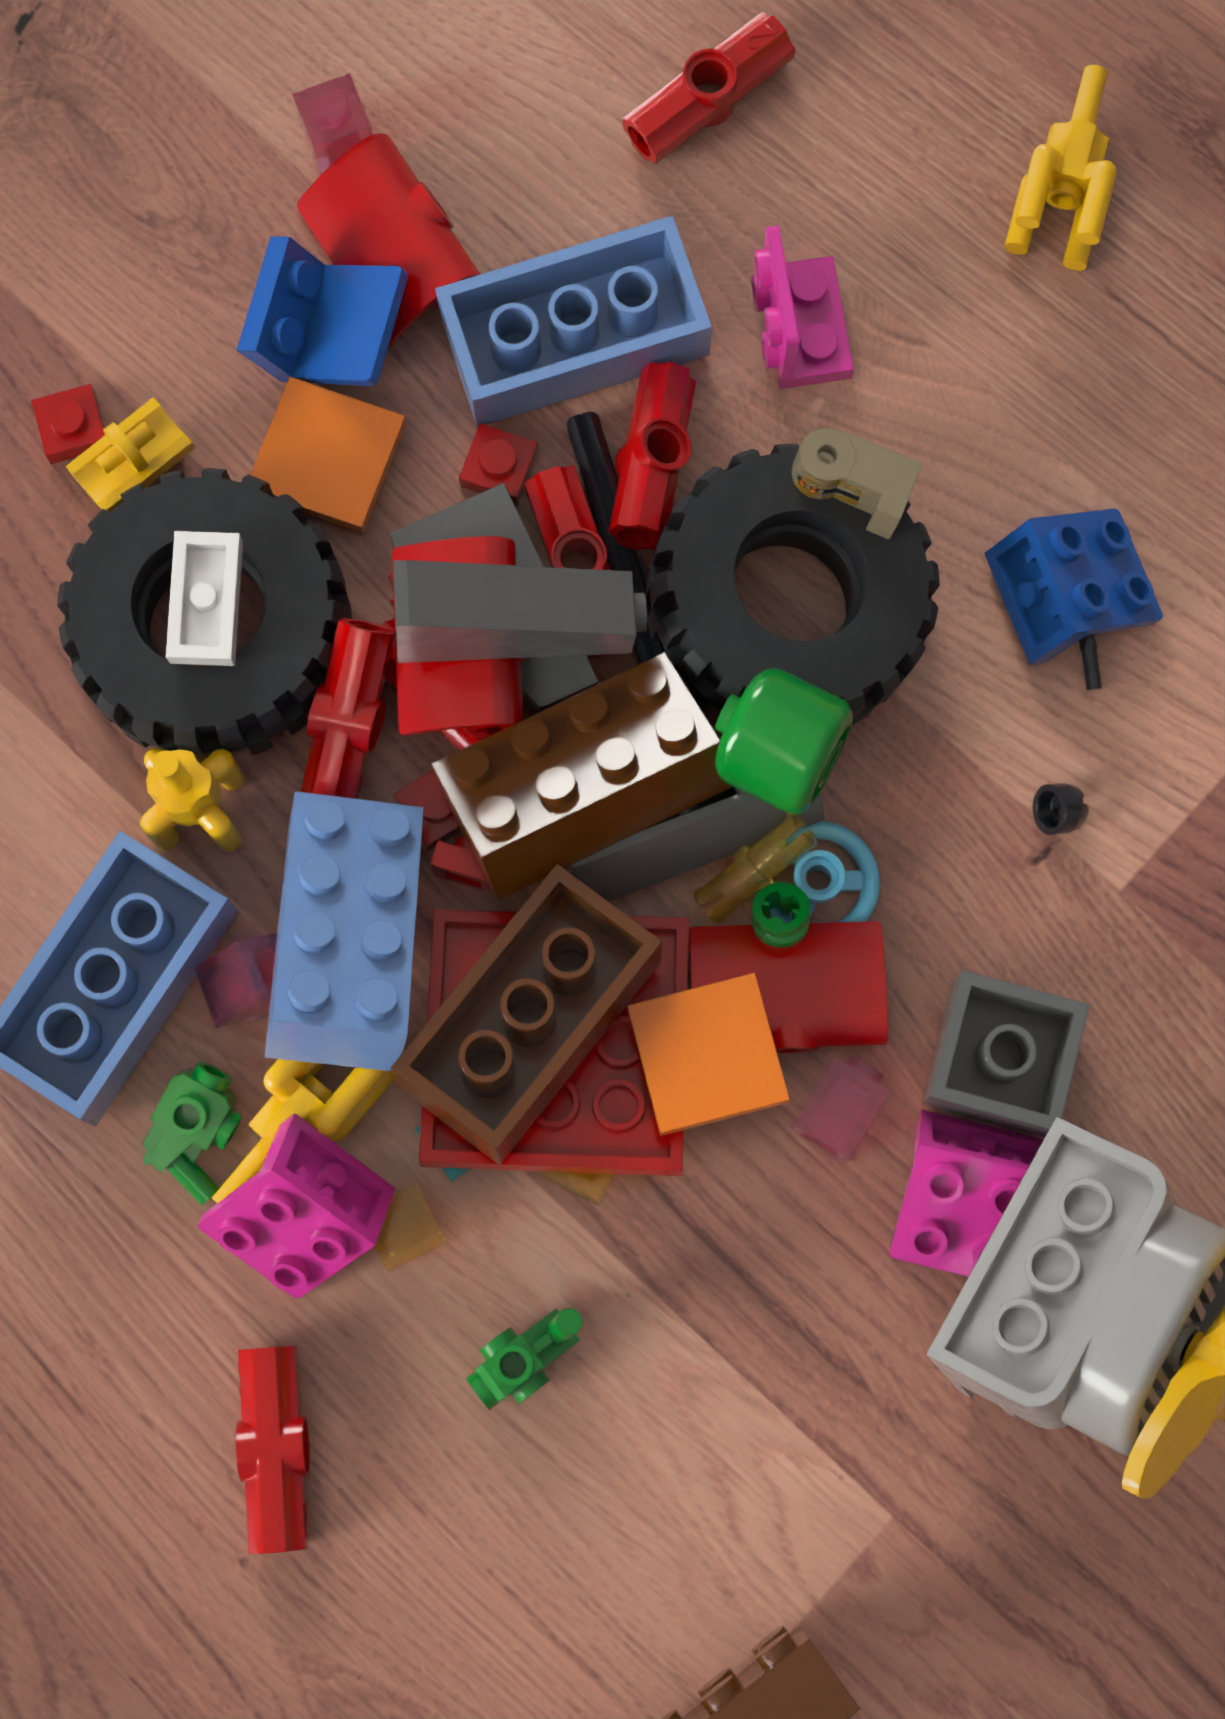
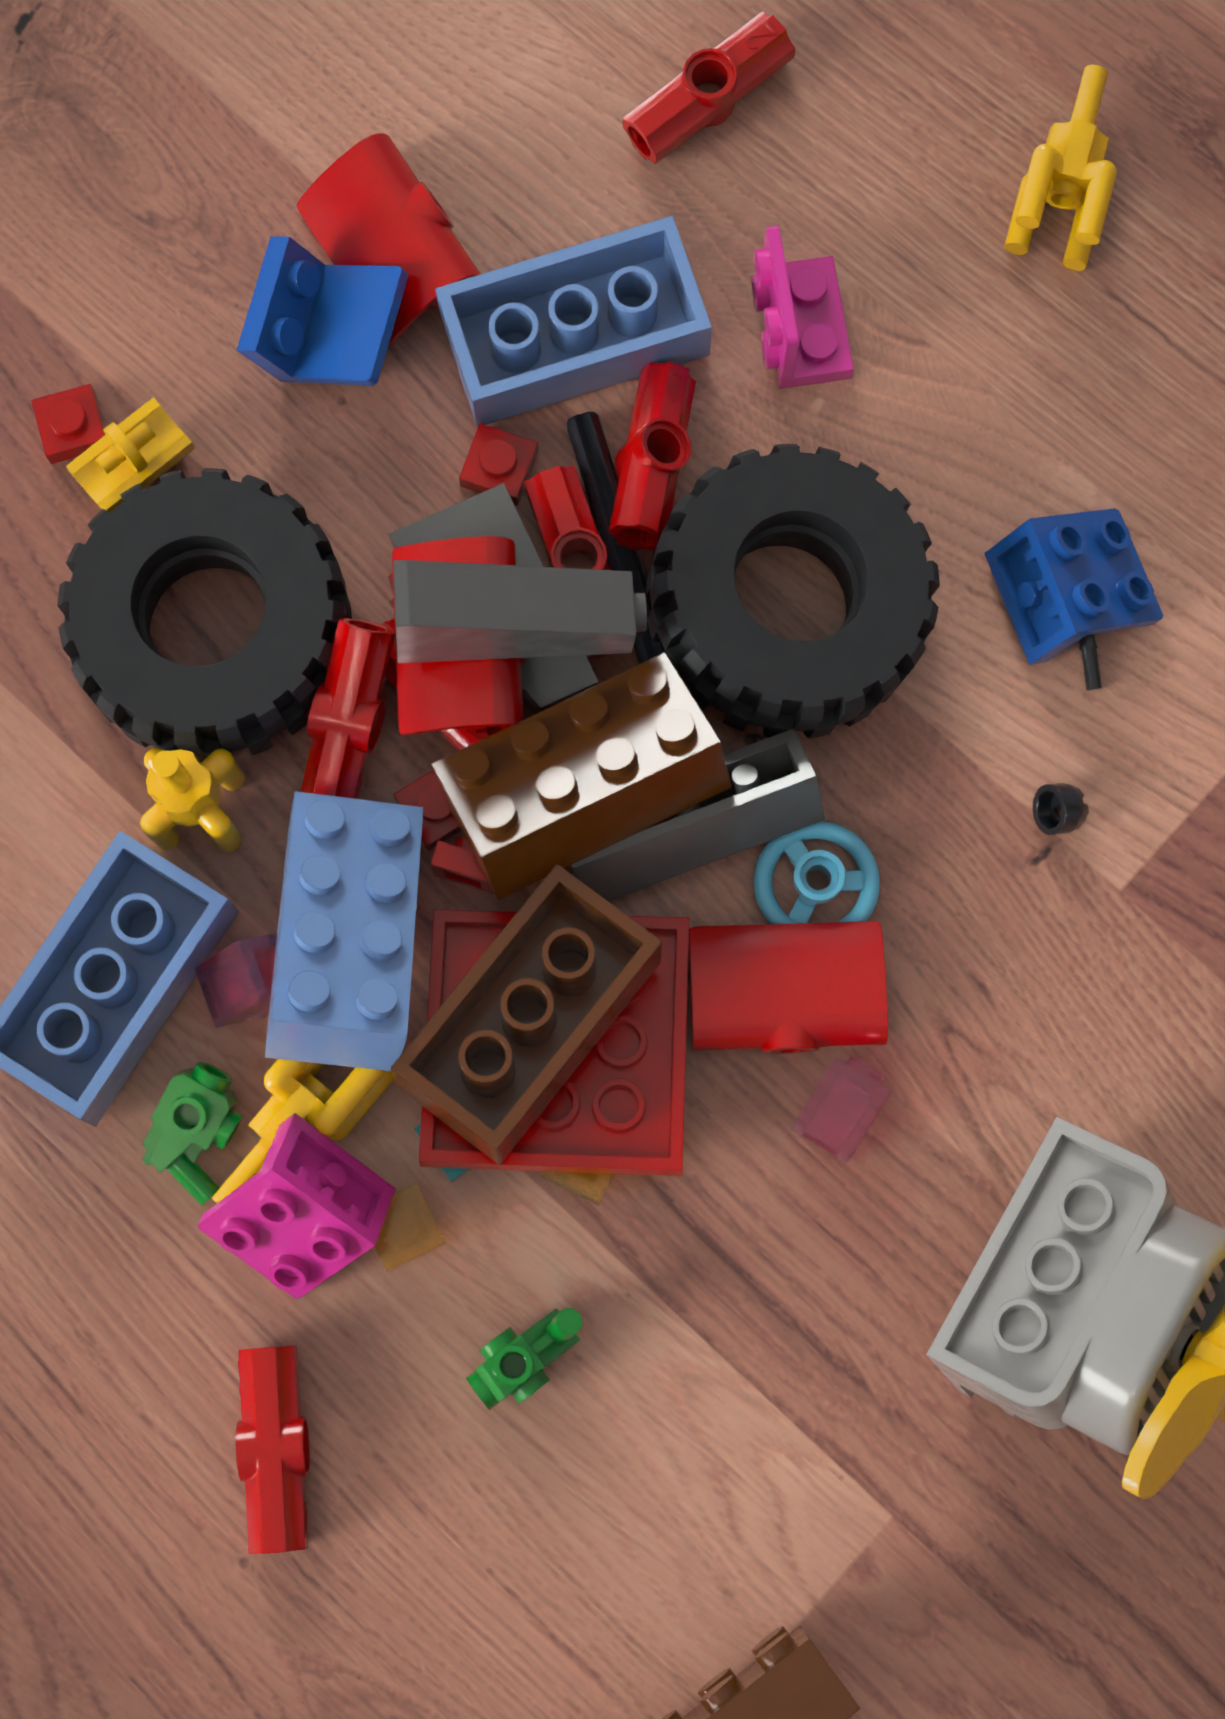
(204, 598): white plate -> none
(329, 452): orange tile -> none
(331, 119): clear pink brick -> none
(707, 1054): orange tile -> none
(754, 868): clear yellow pin -> none
(773, 930): green bush -> none
(781, 740): green head -> none
(857, 474): dark tan leg -> none
(958, 1190): dark pink bracket -> none
(1005, 1053): dark grey brick -> none

